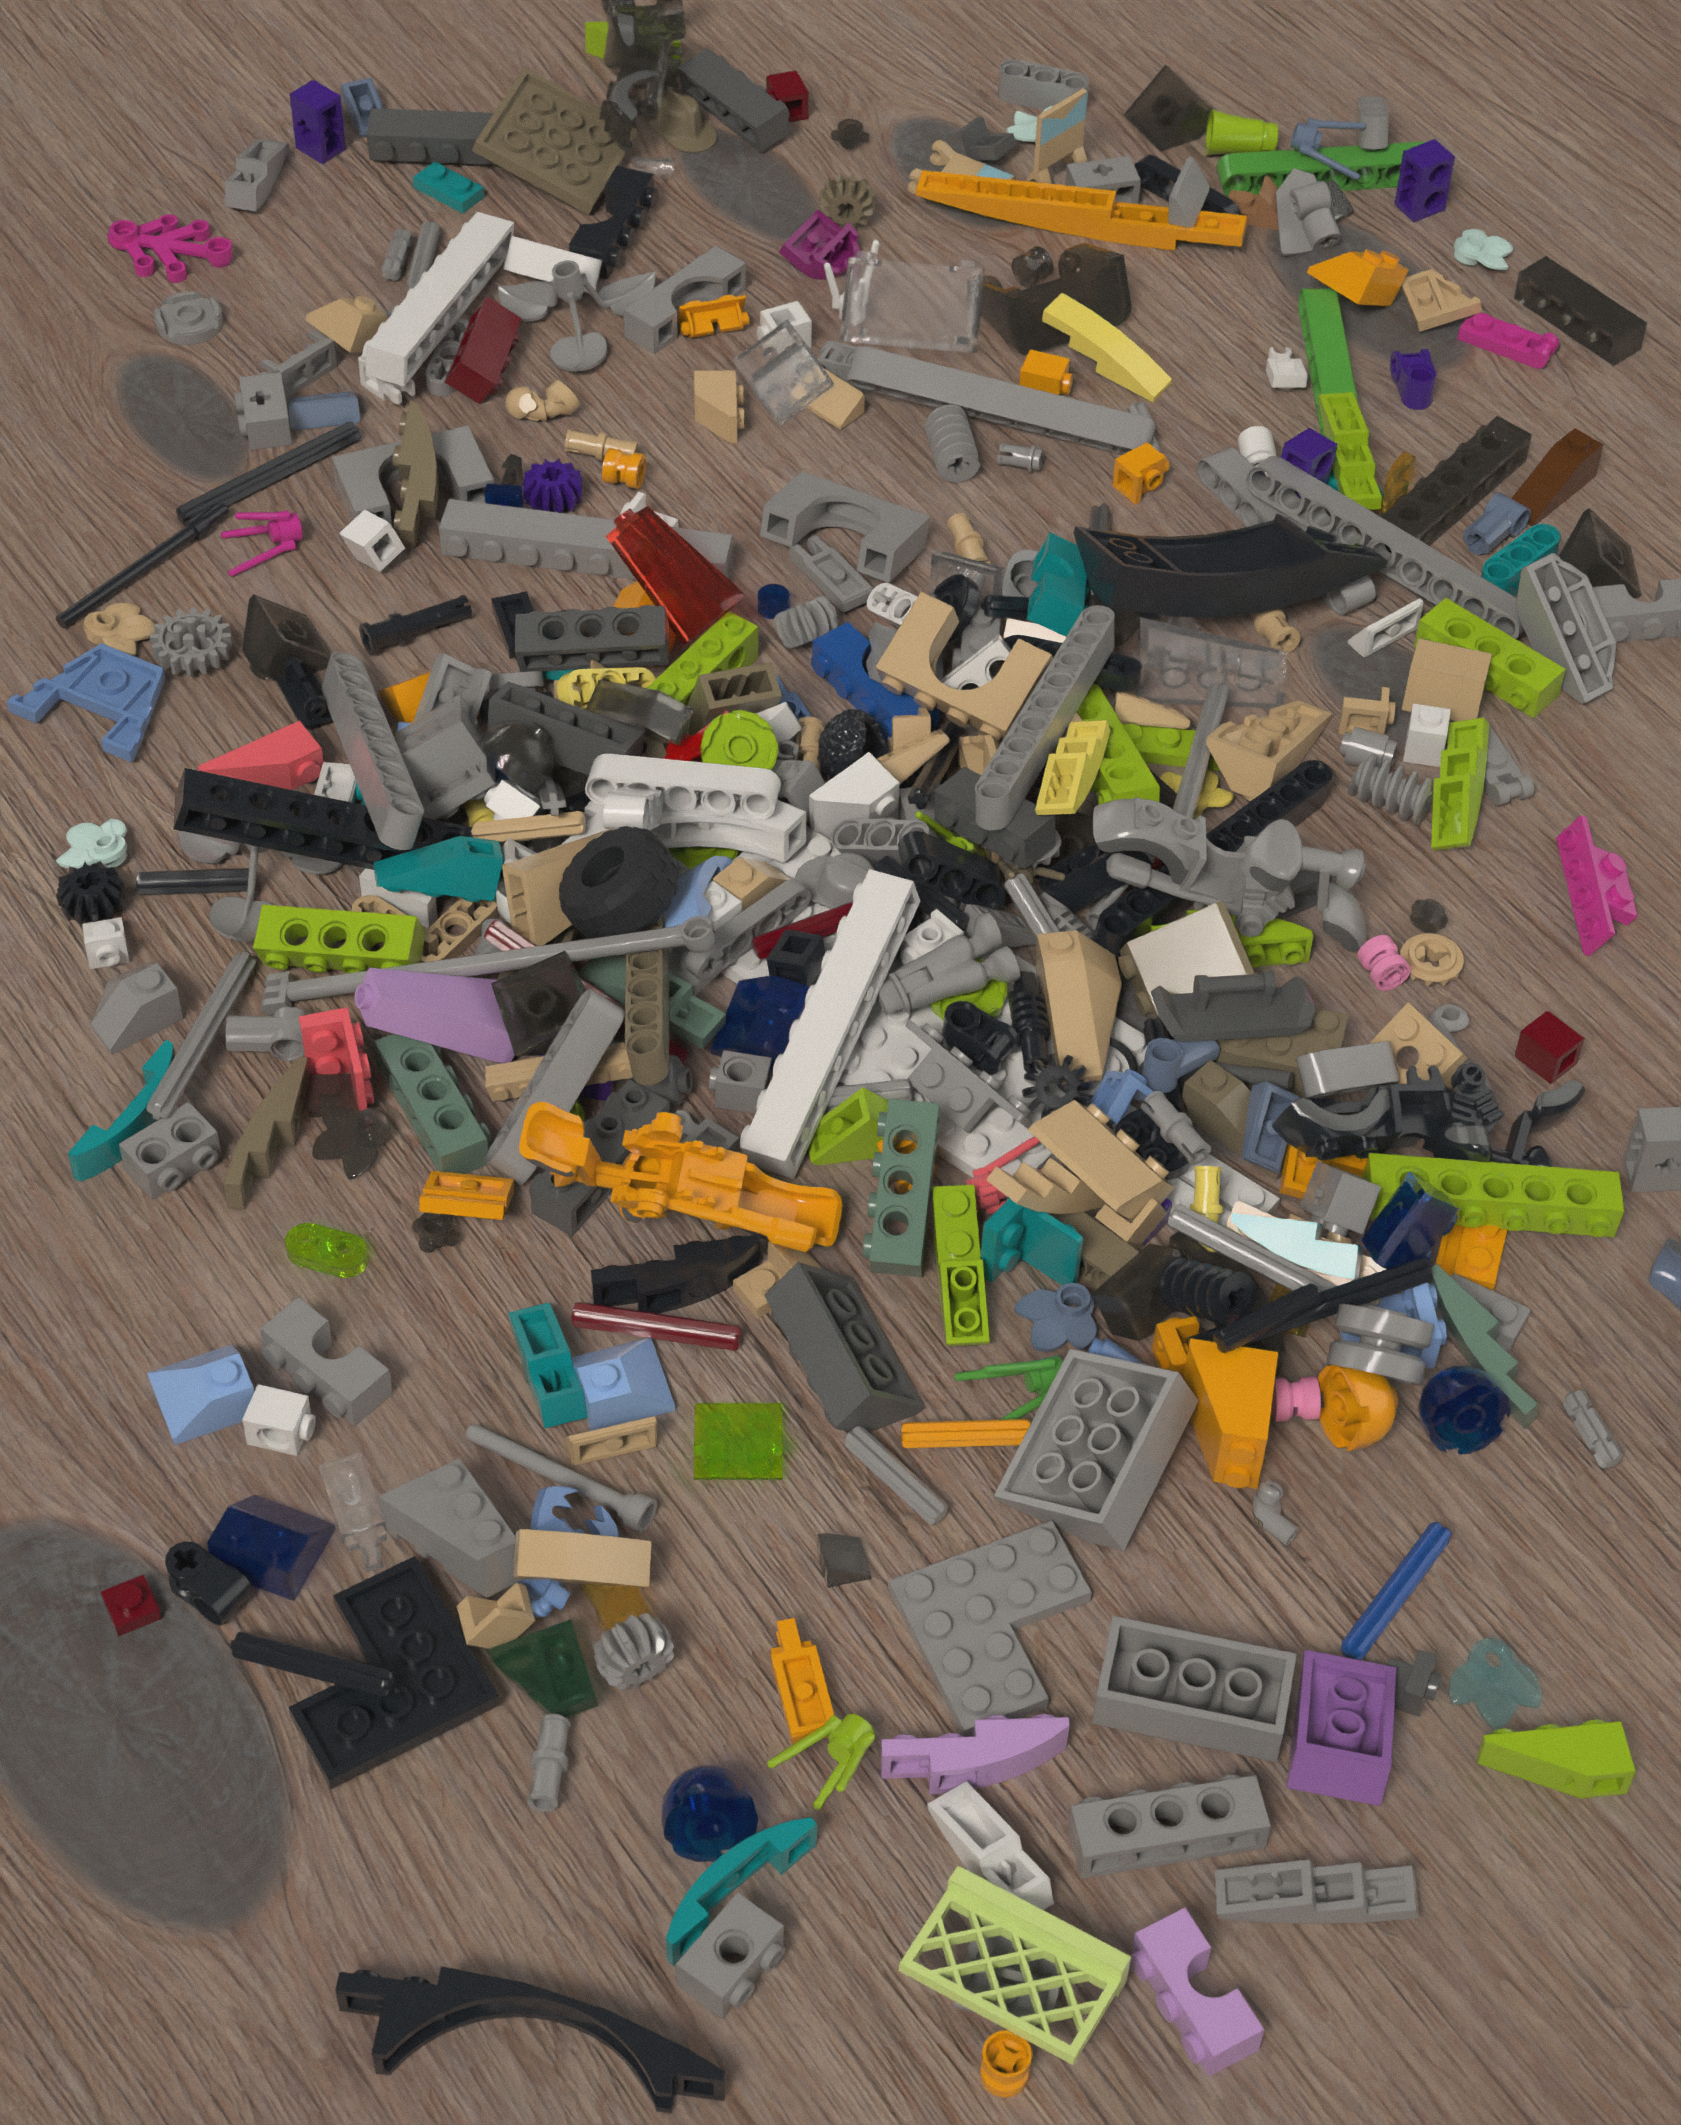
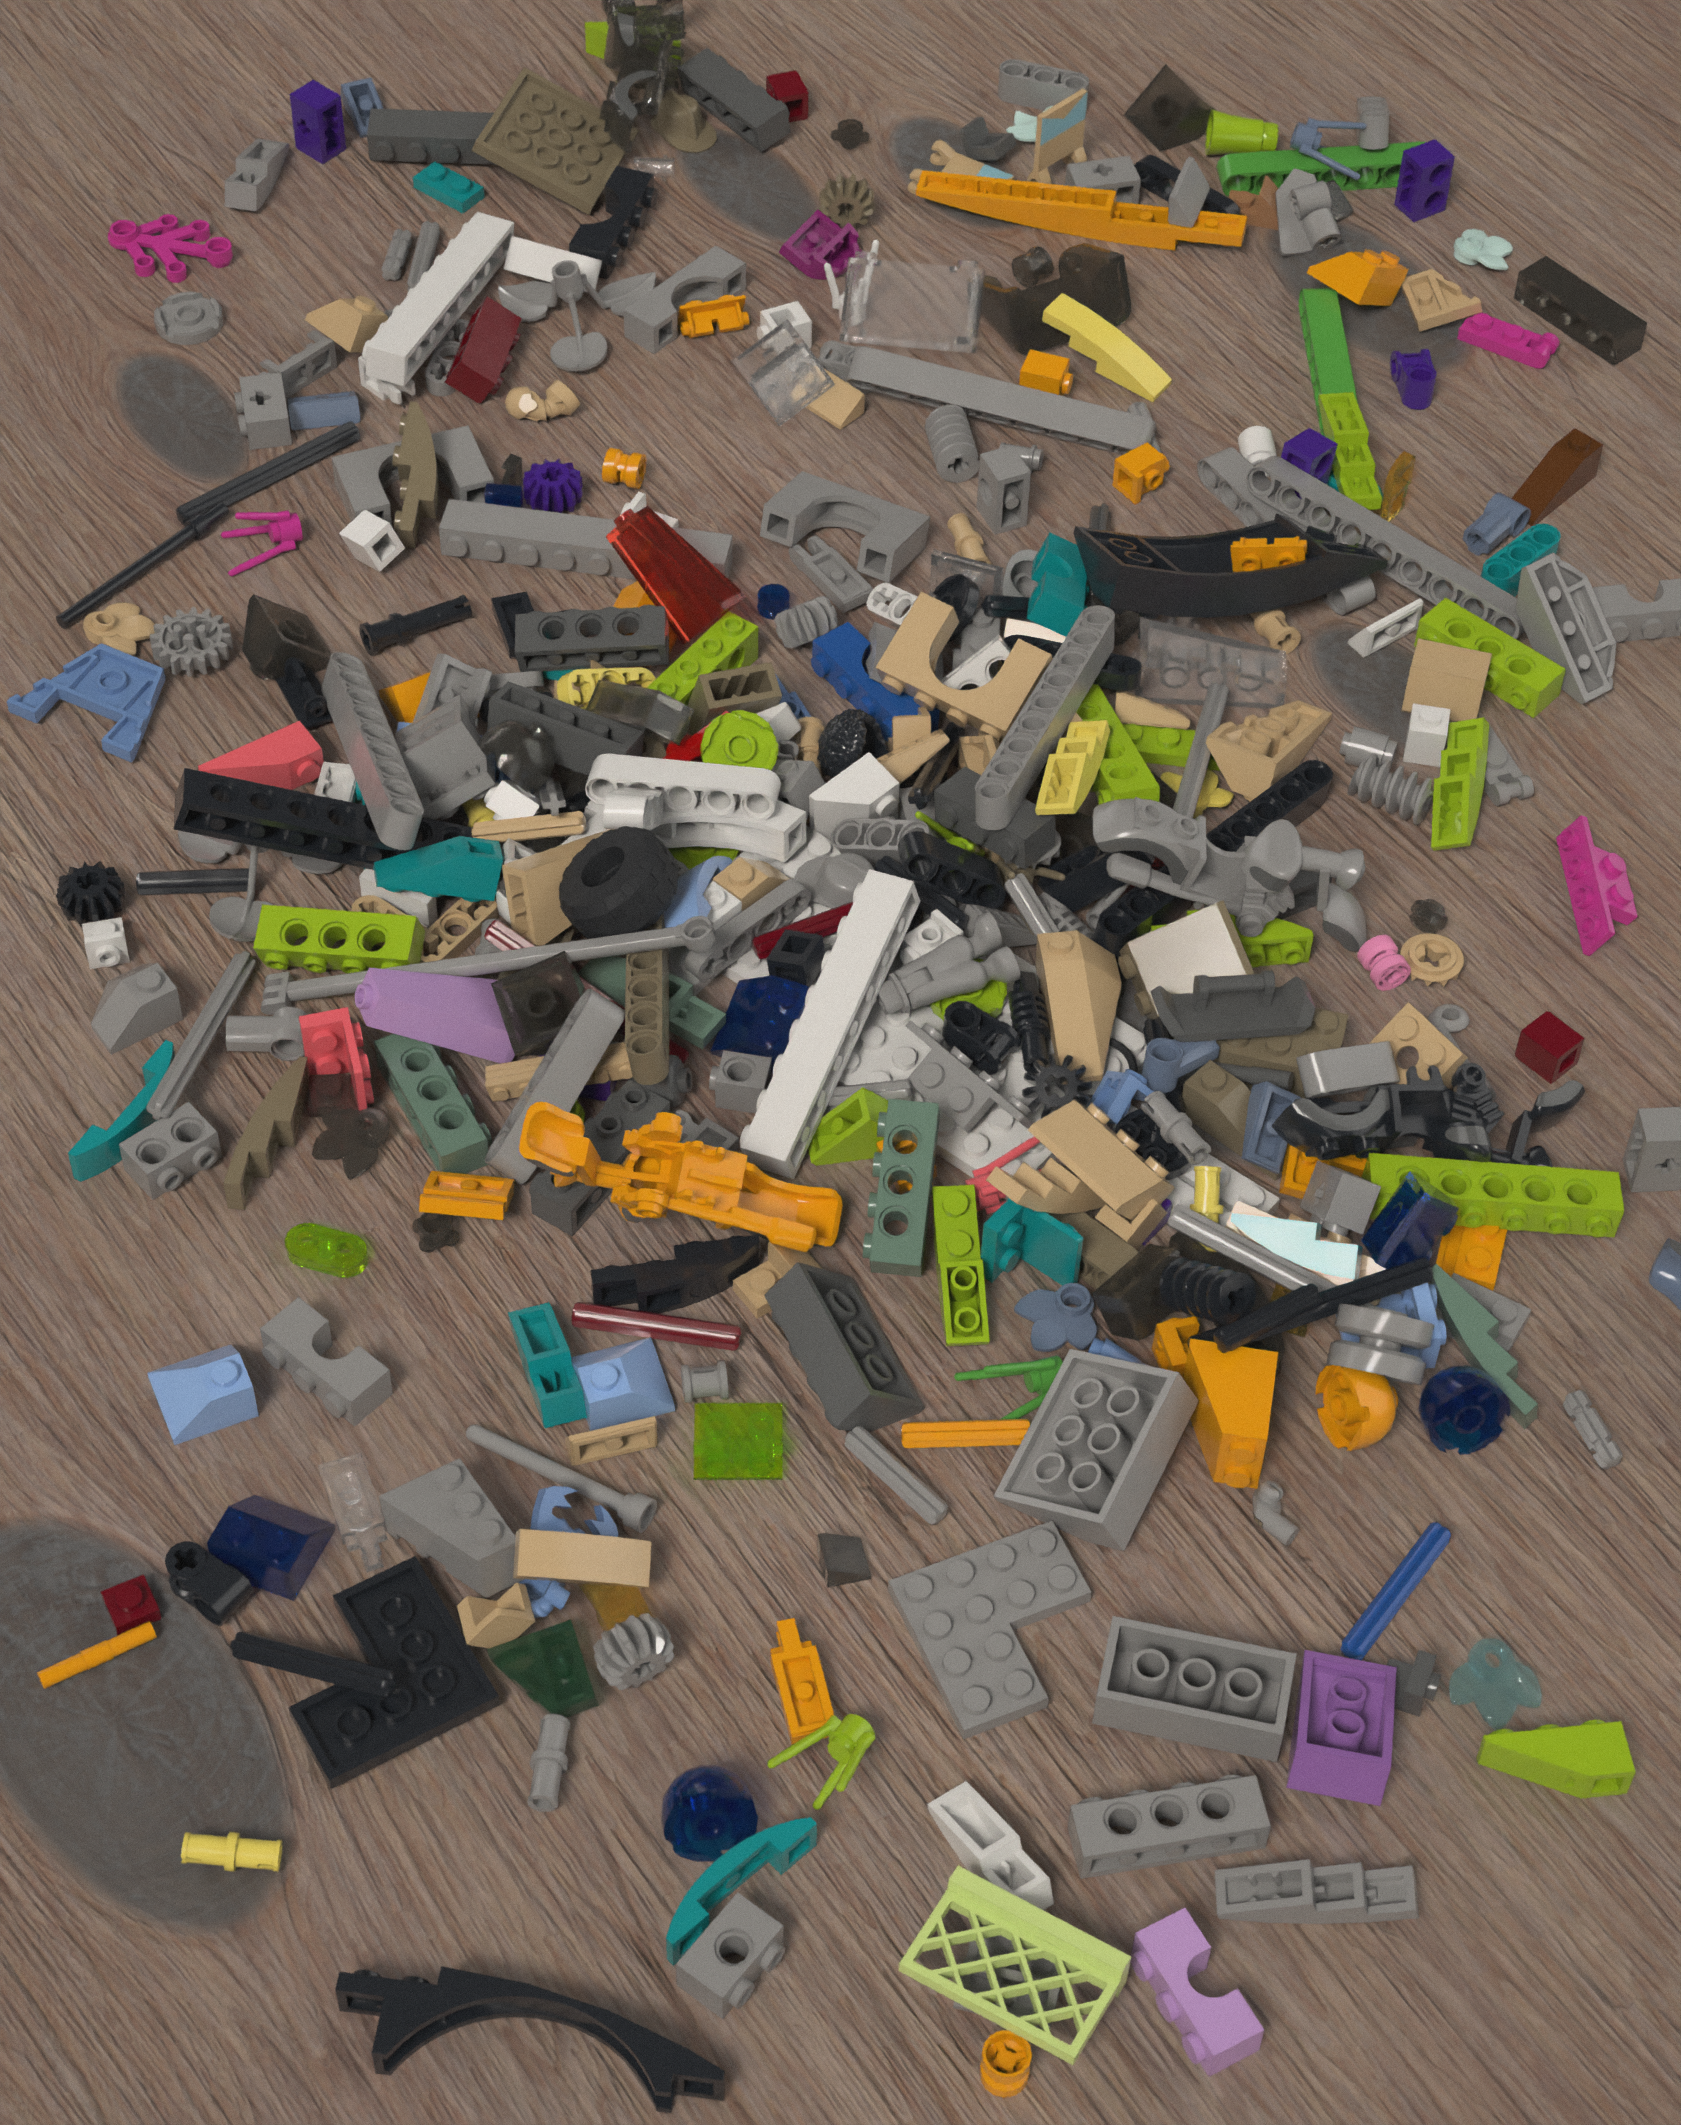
(95, 844): light aqua plate -> none
(96, 1655): none -> light orange piece
(231, 1851): none -> light yellow pin
(278, 1420): white brick -> none
(596, 444): tan pin -> none
(704, 1381): none -> light grey bush
(717, 403): tan slope -> none
(994, 1754): lavender slope -> none
(1003, 489): none -> light grey brick
(1258, 554): none -> light orange hinge
(1285, 372): white plate -> none
(1296, 1399): bright pink wheel -> none
(1367, 713): tan bracket -> none
(1460, 481): clear smoke brick -> none
(1601, 554): clear smoke slope -> none

